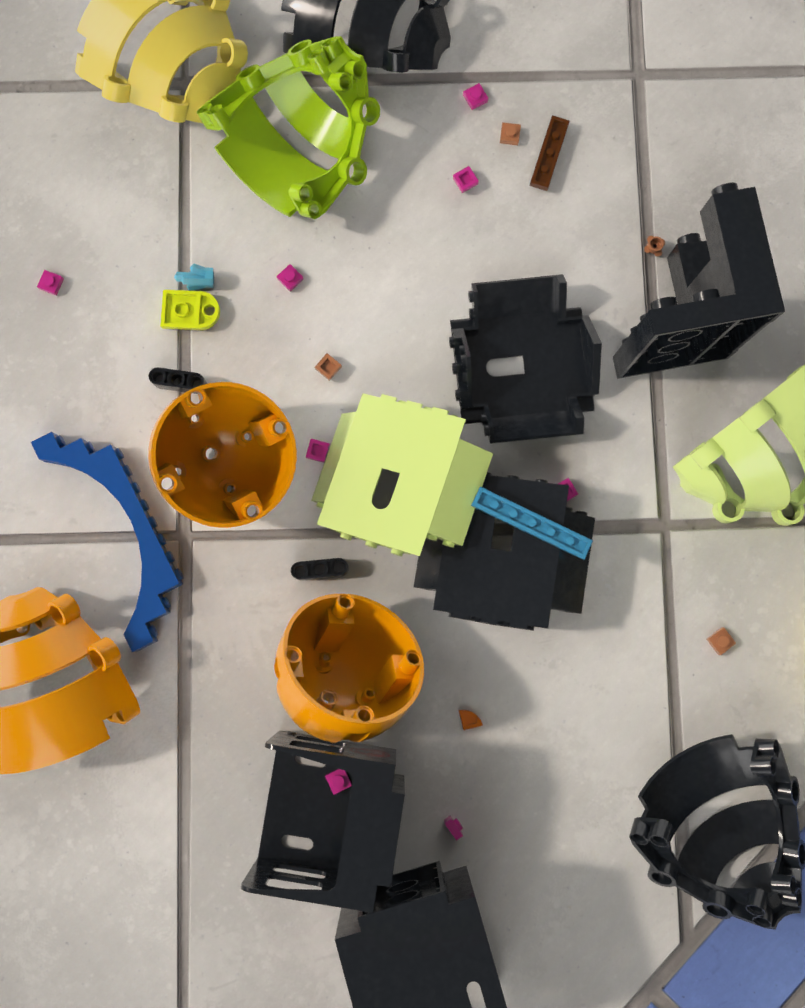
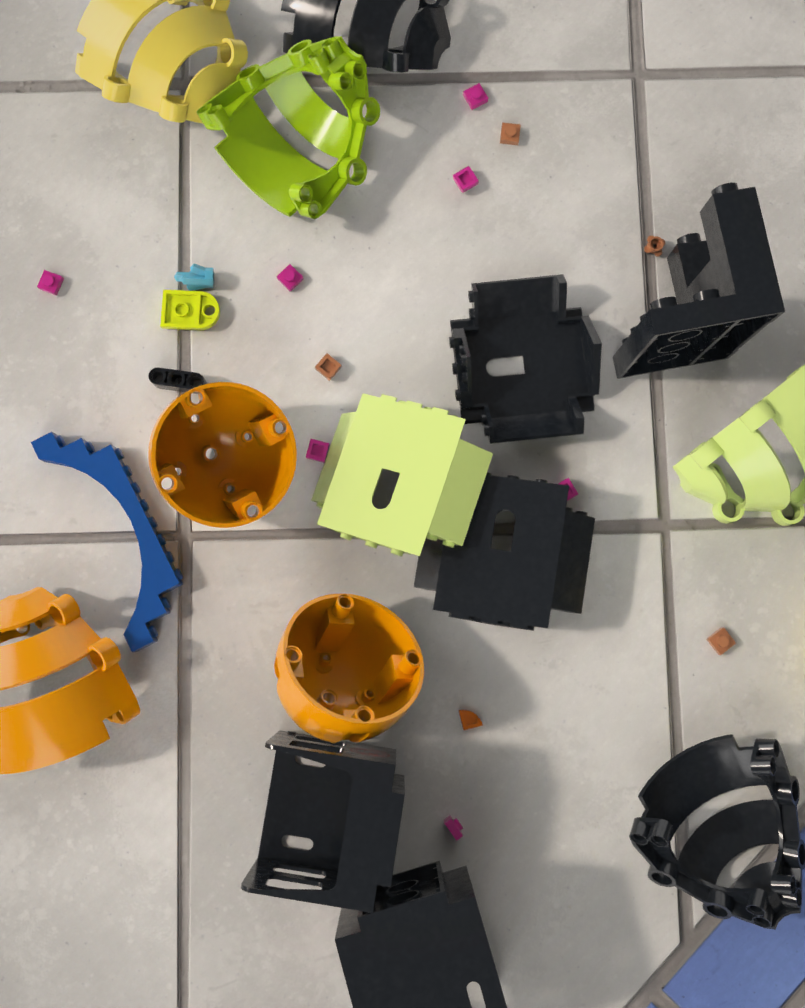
(310, 569): black beam -> none
(338, 780): dark pink plate -> none
(532, 523): dark azure tile -> none
(549, 153): reddish brown plate -> none

